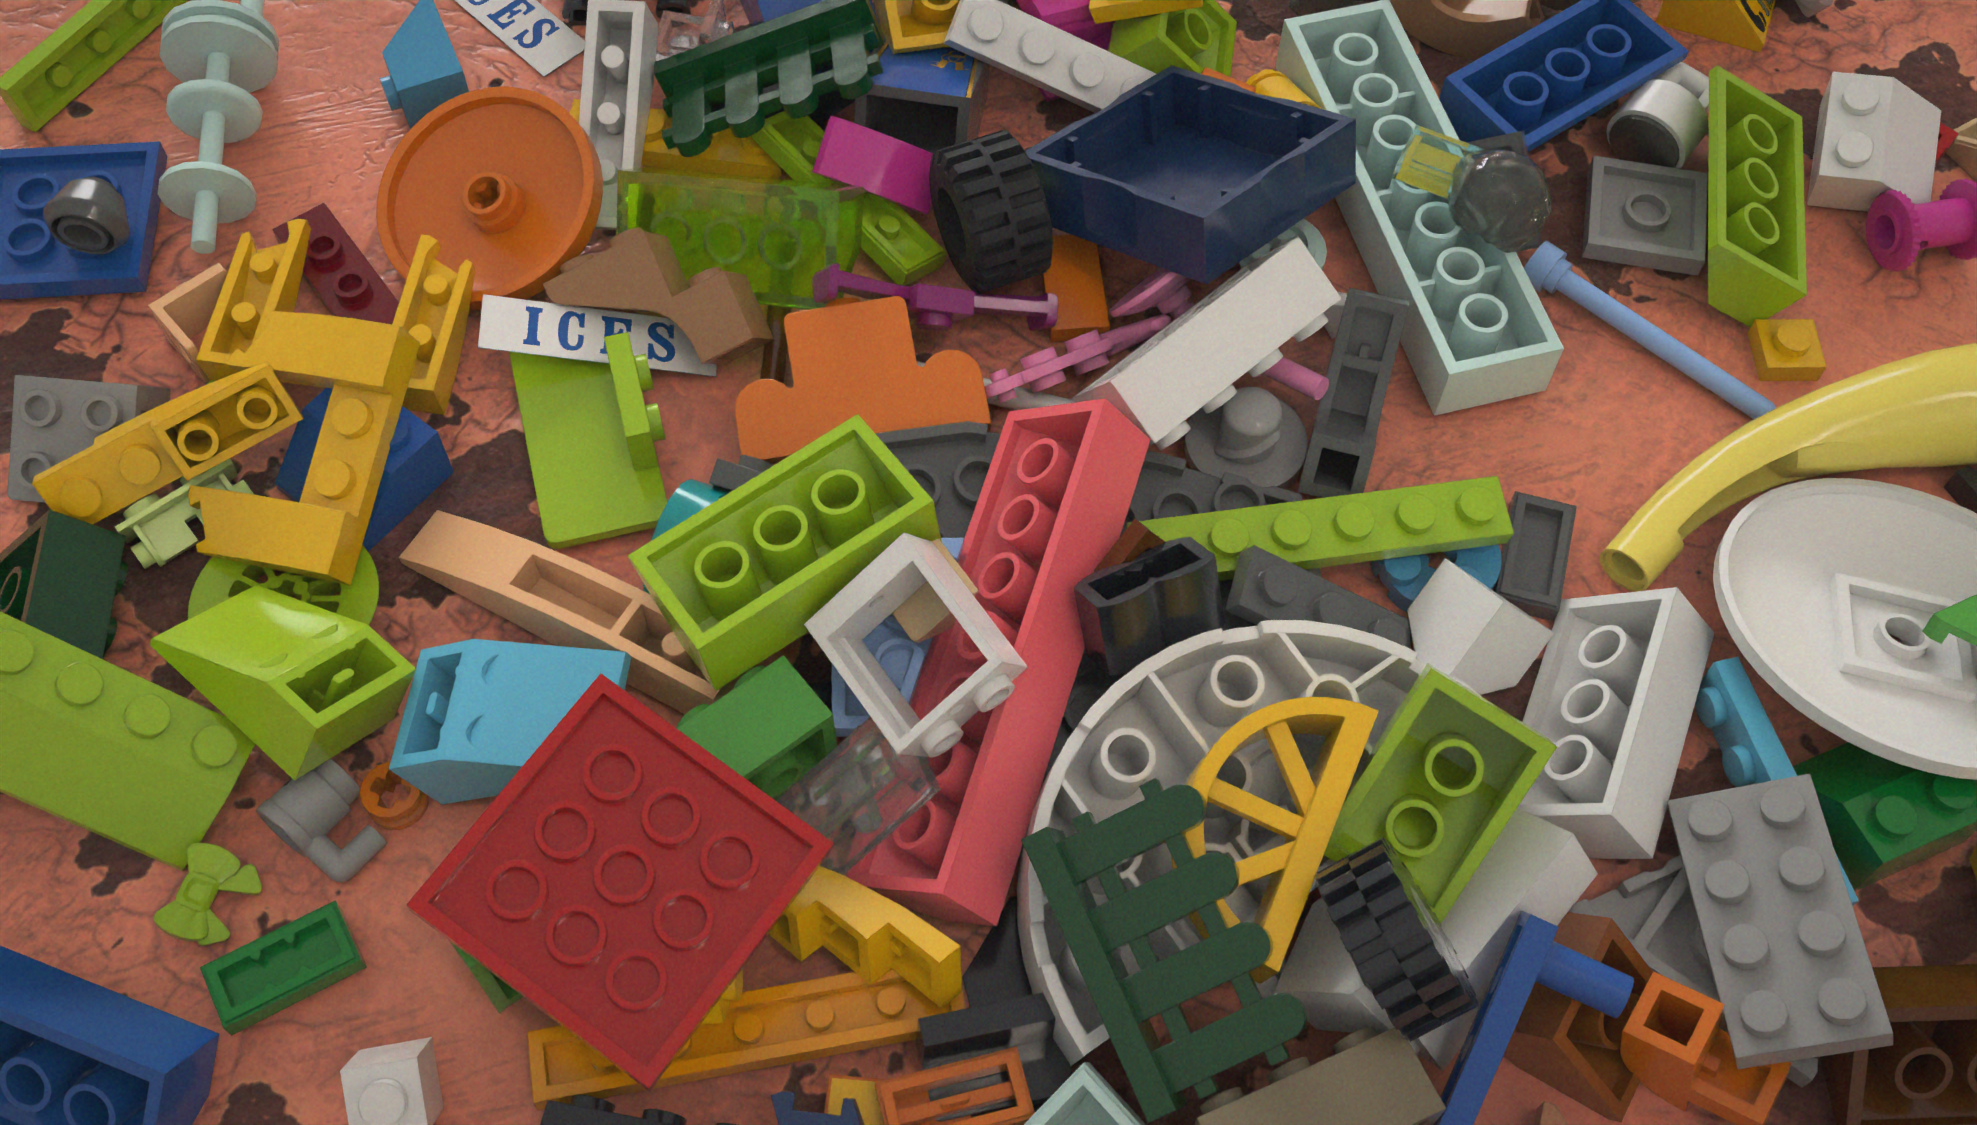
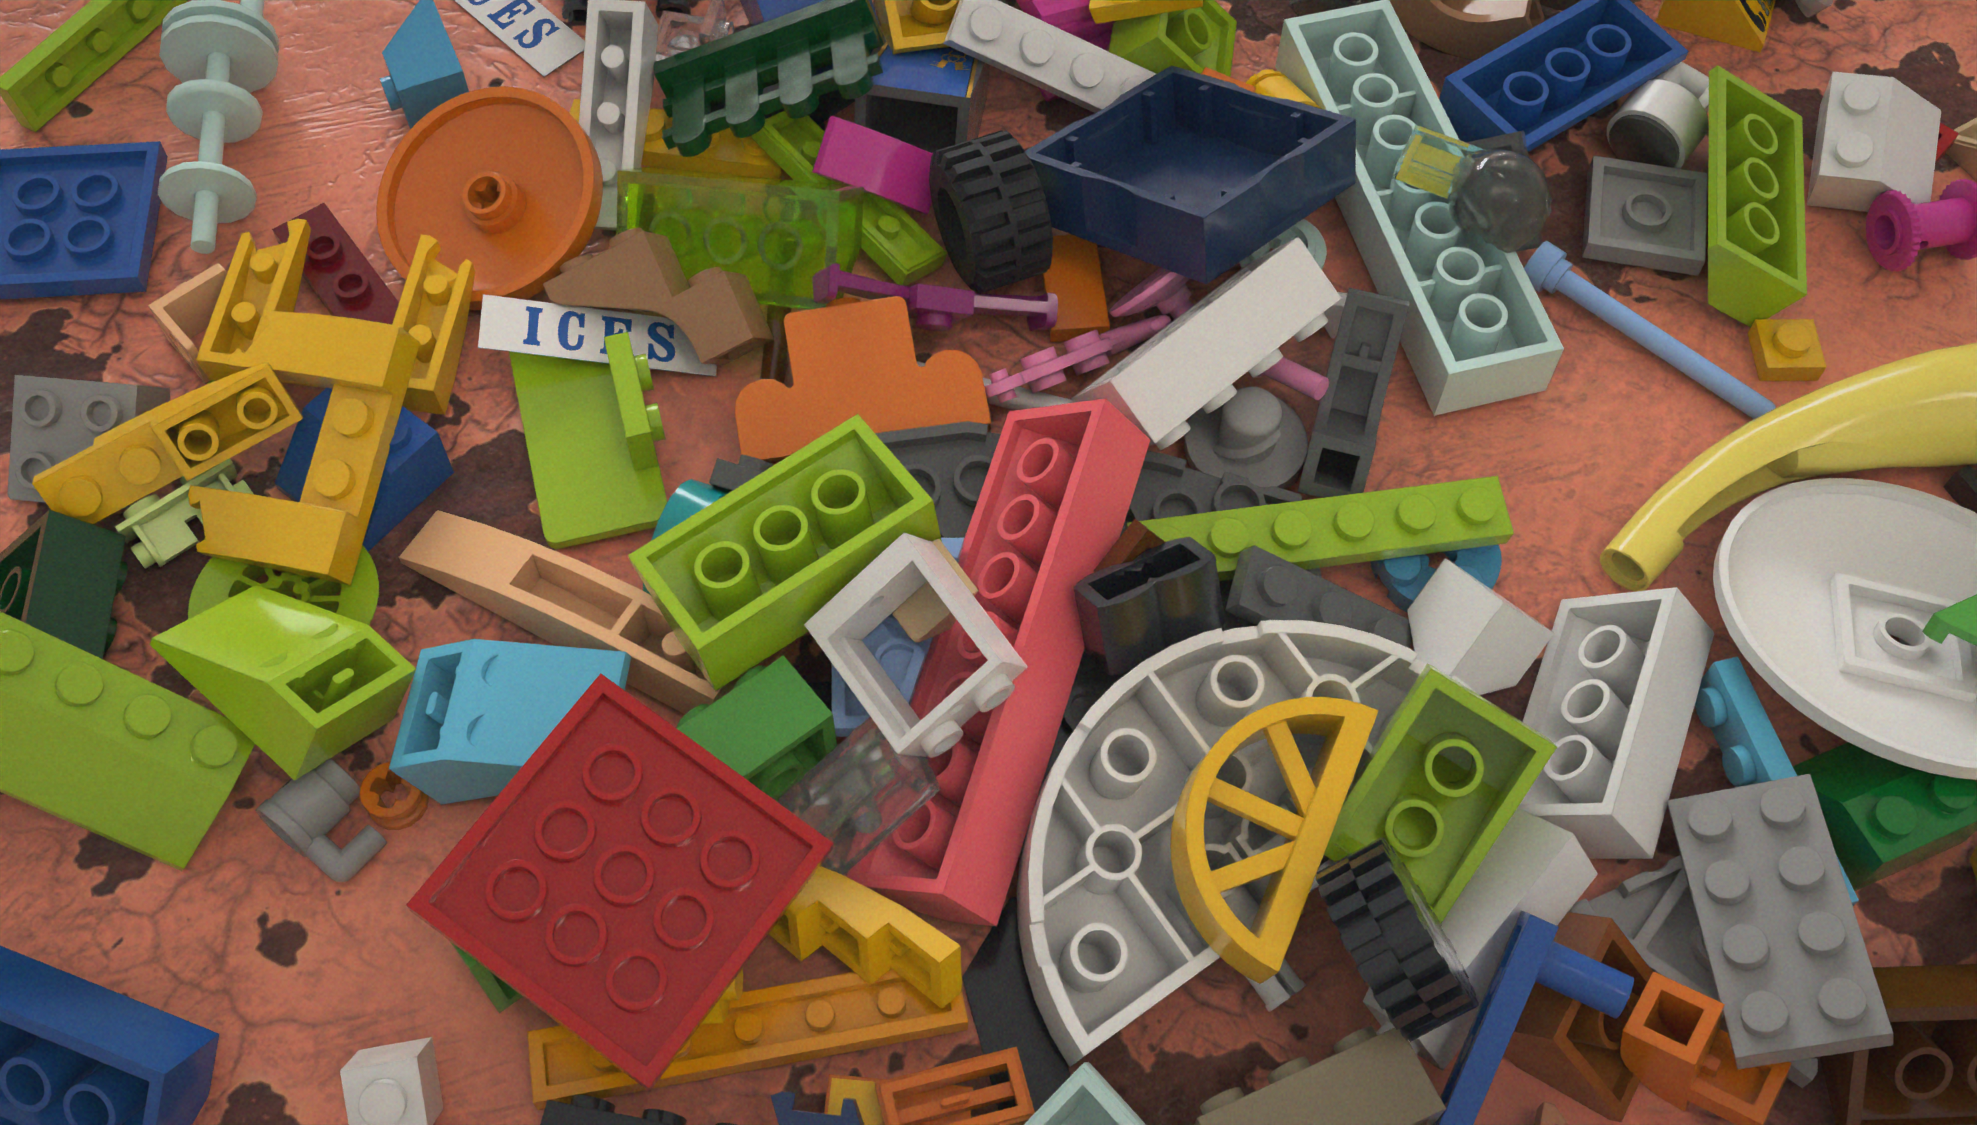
(88, 216): dark grey cone -> none
(210, 871): lime piece -> none
(282, 968): green plate -> none
(992, 1028): black panel -> none
(1161, 986): dark green fence -> none
(1327, 979): white slope -> none
(1536, 555): dark grey tile -> none

